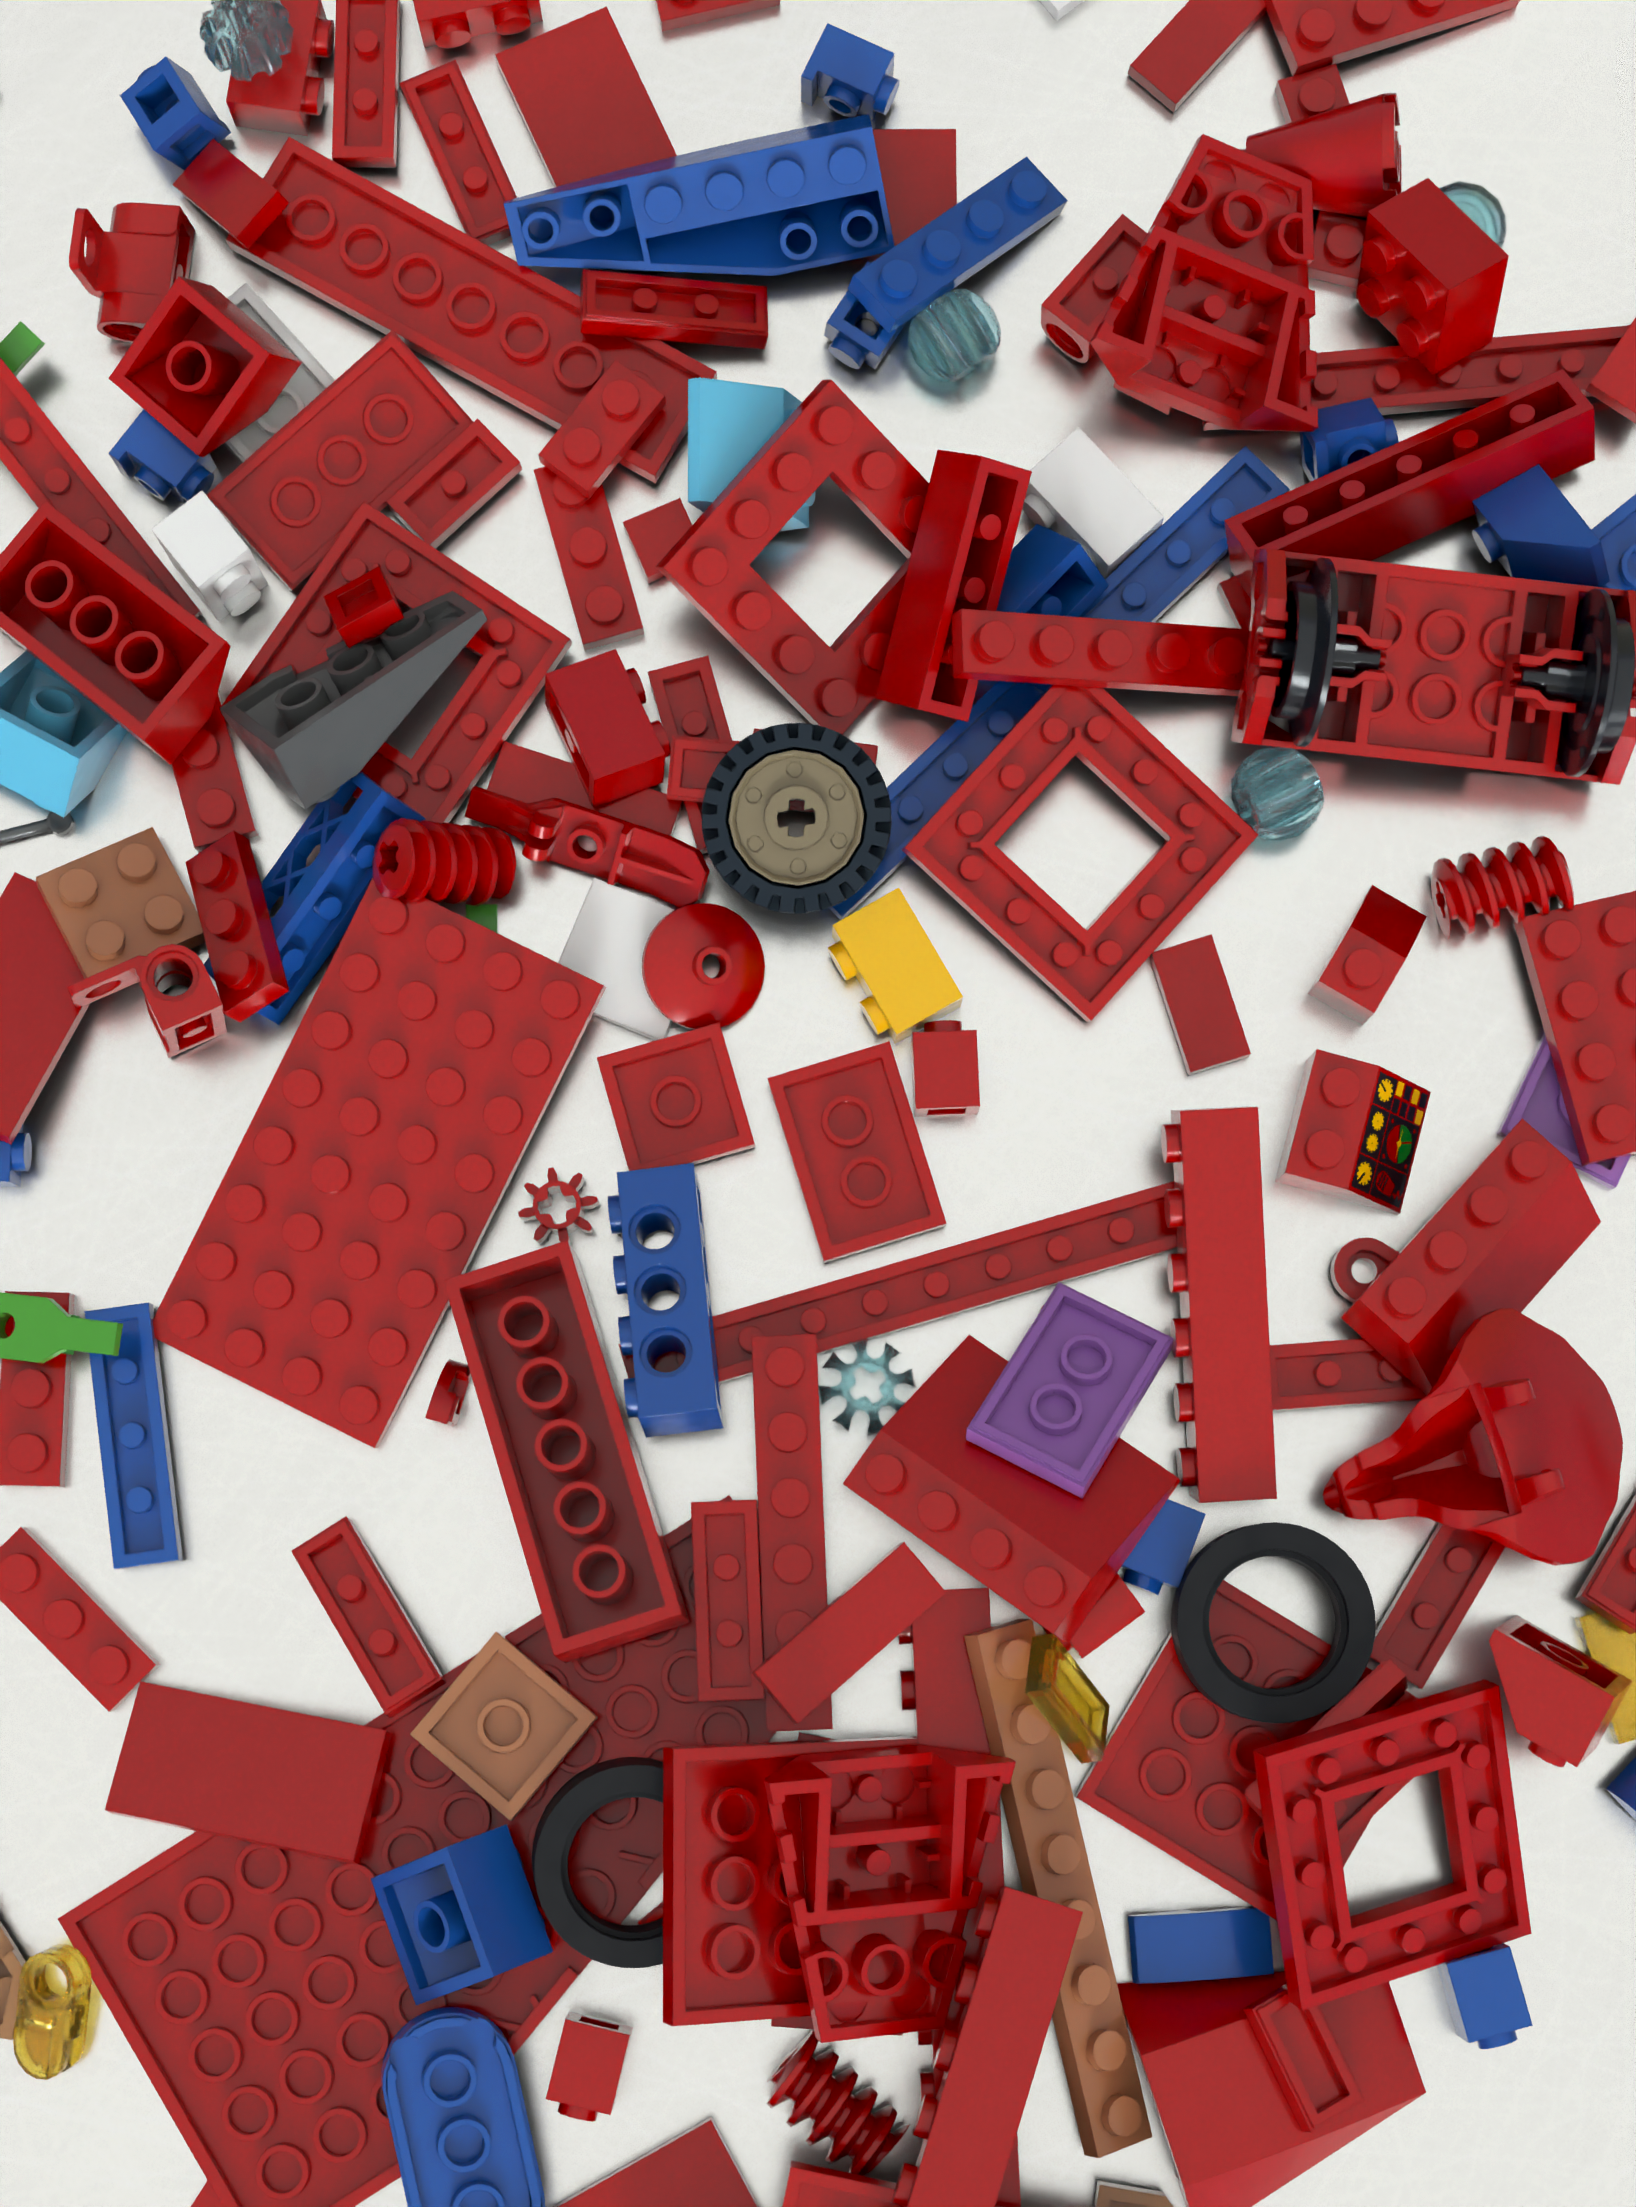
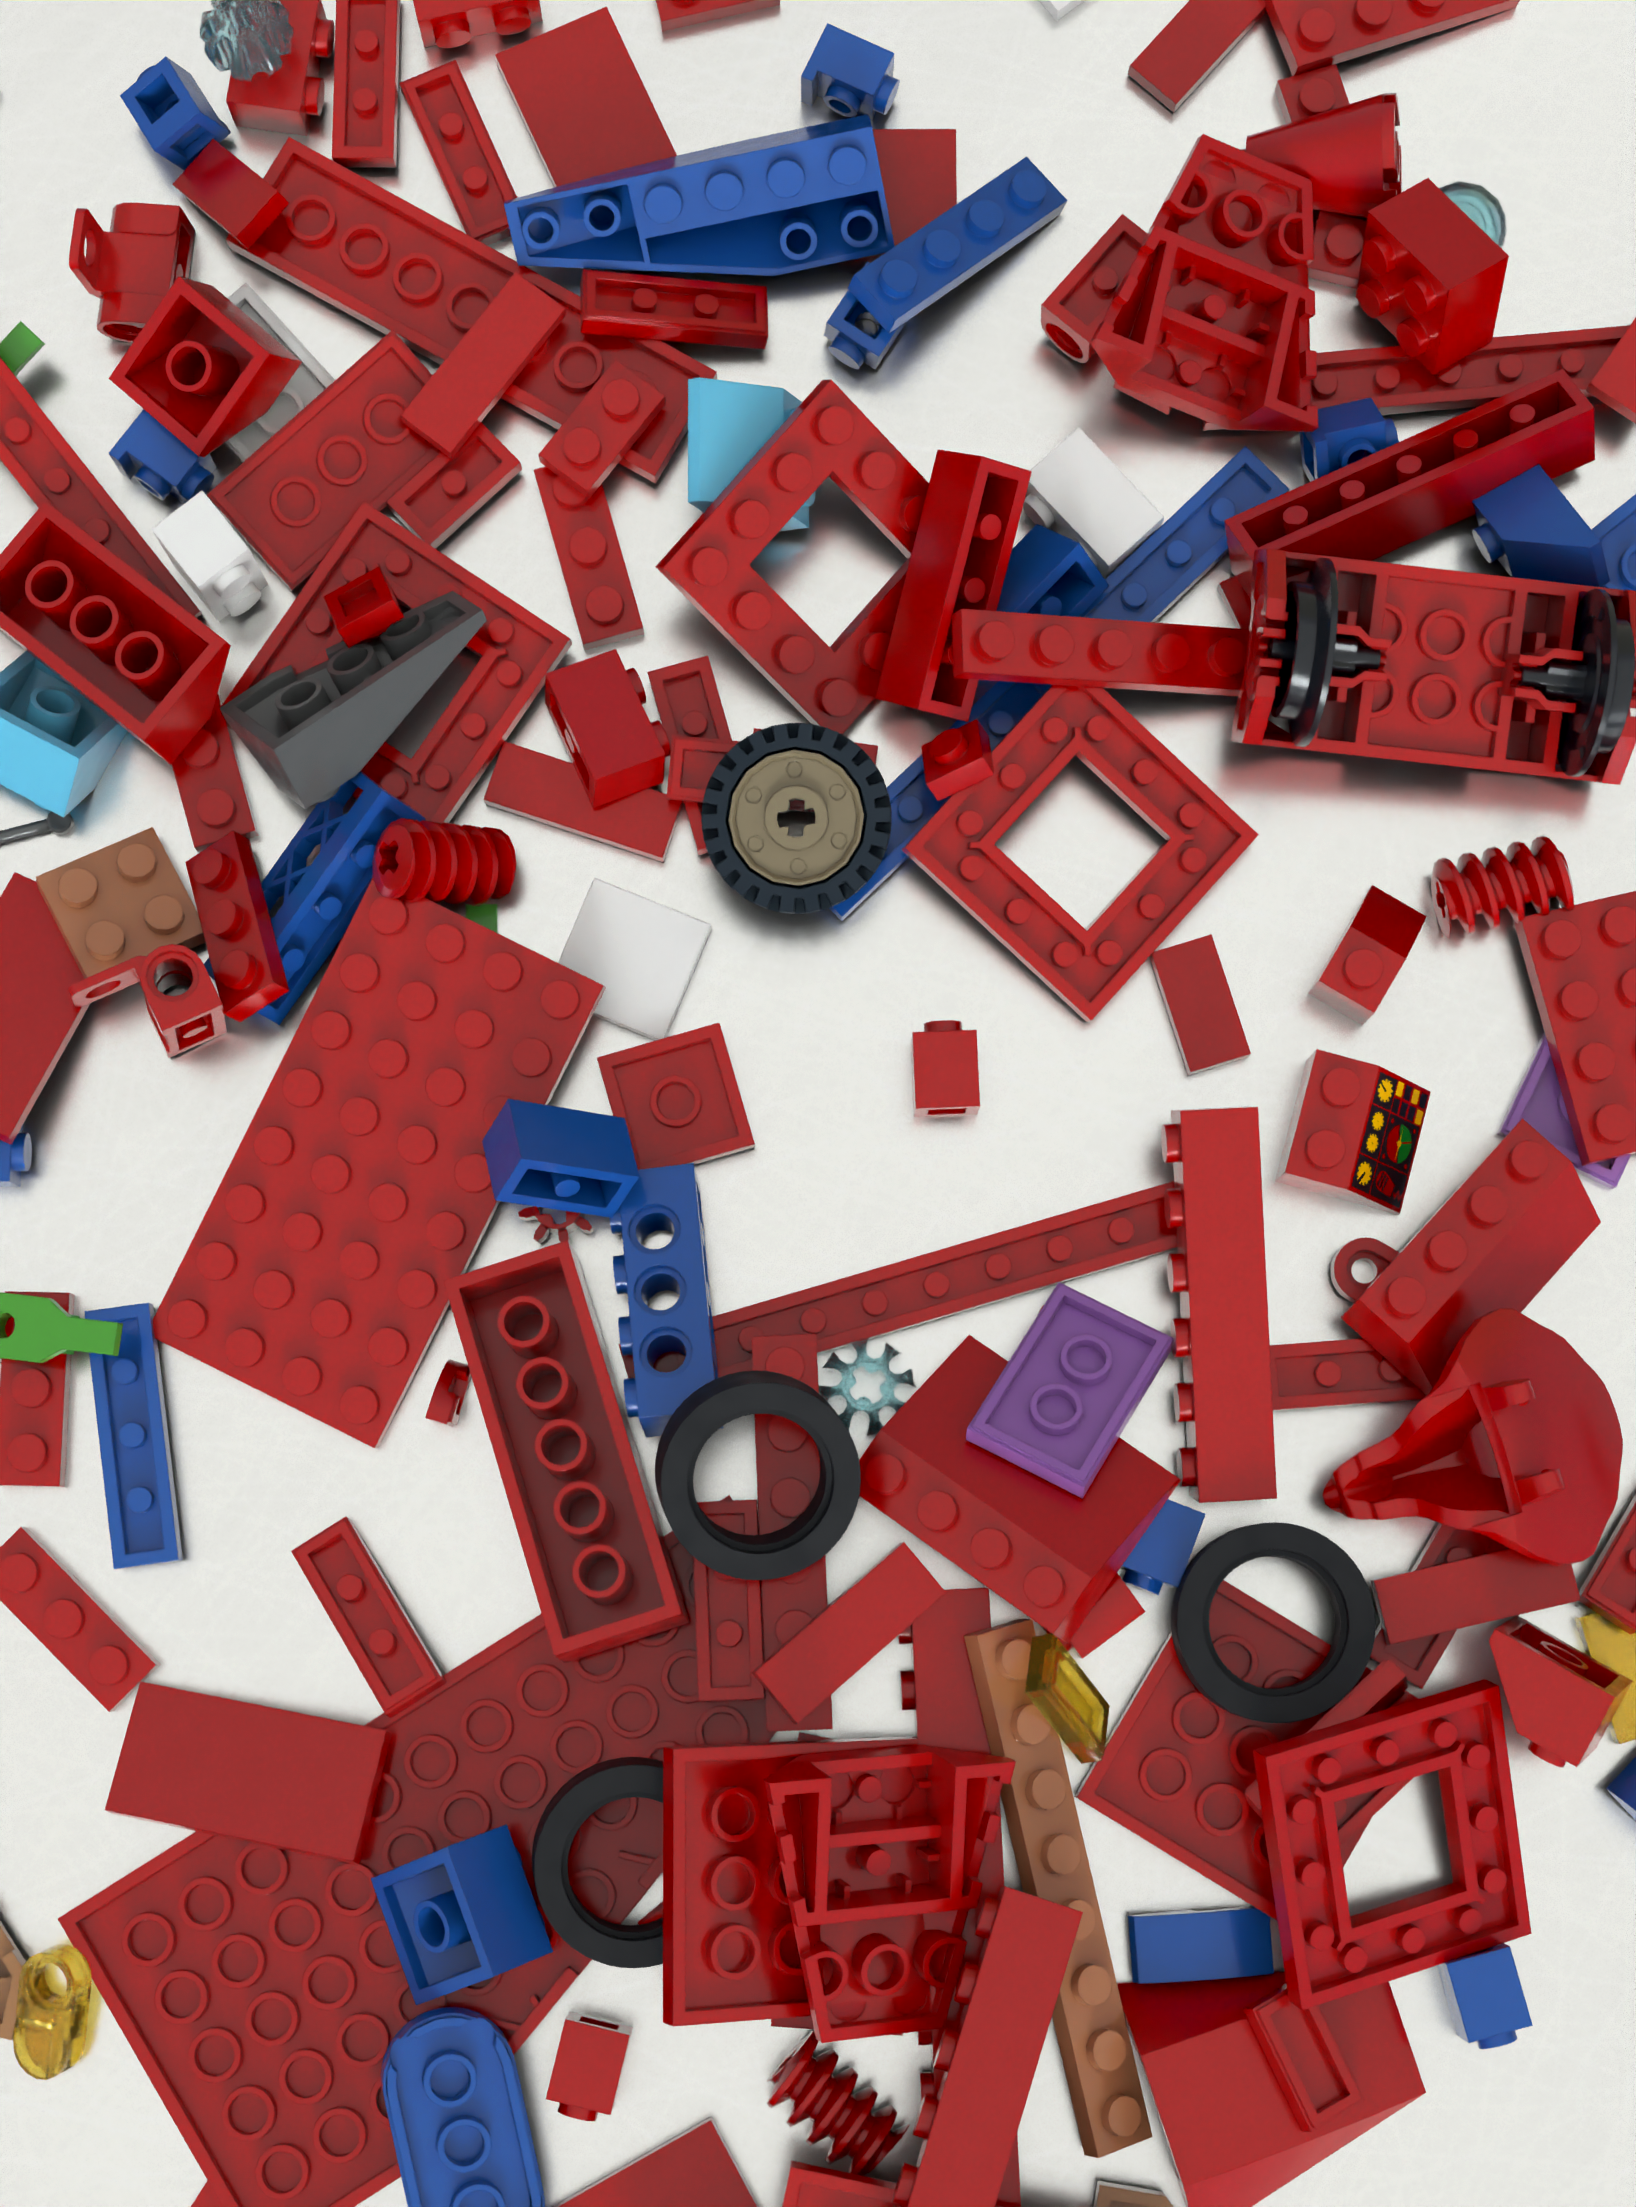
(483, 365): none -> red tile
(504, 1726): nougat plate -> none
(560, 1158): none -> blue brick
(624, 850): red piece -> none
(655, 534): red tile -> none
(675, 971): red dish -> none
(783, 1550): none -> black tyre
(856, 1152): red plate -> none
(894, 966): yellow brick -> none
(954, 335): clear light blue piece -> none
(957, 759): none -> red plate
(1277, 793): clear light blue piece -> none
(1469, 1593): none -> red tile

